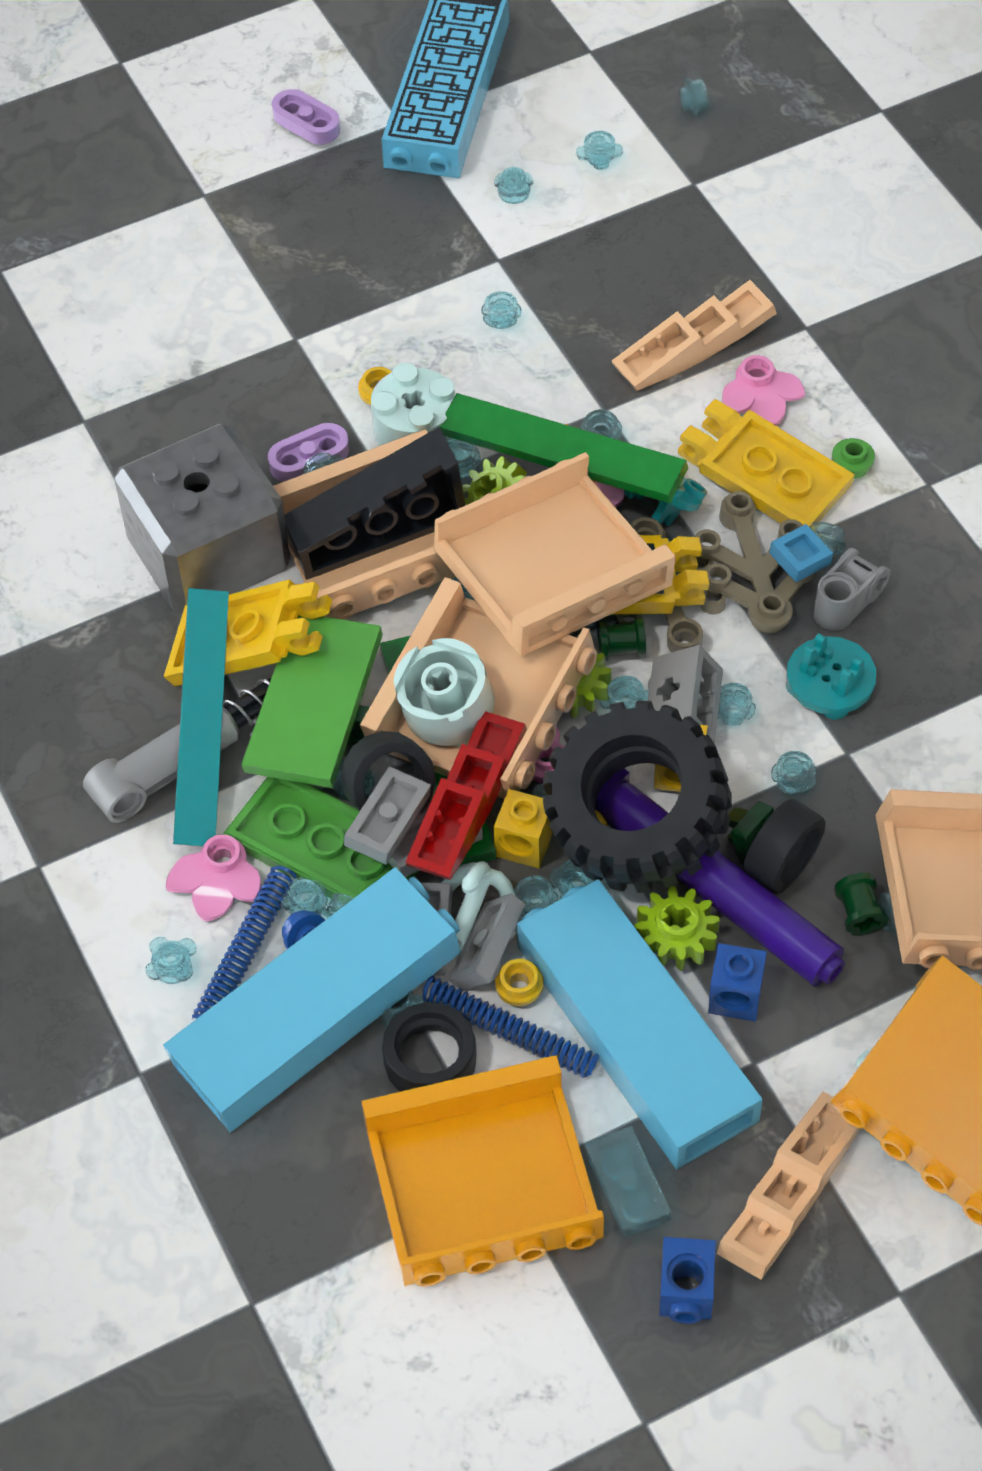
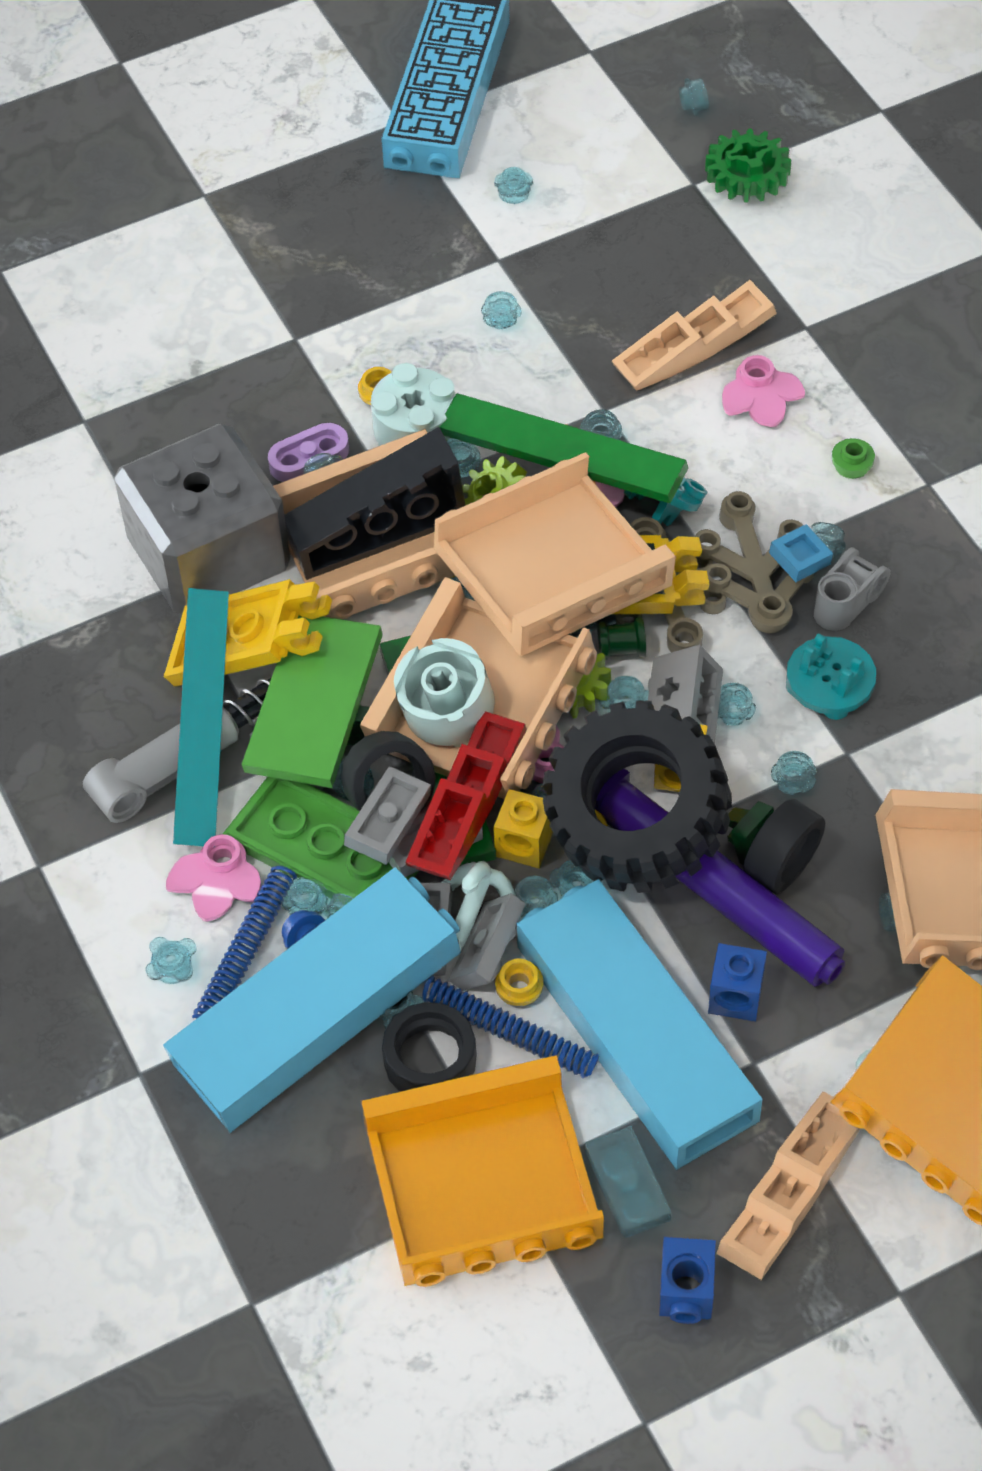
(306, 116): lavender plate -> none
(599, 149): clear light blue plate -> none
(678, 927): lime gear -> none
(748, 165): none -> green gear
(766, 463): yellow tile -> none
(860, 904): dark green bush -> none

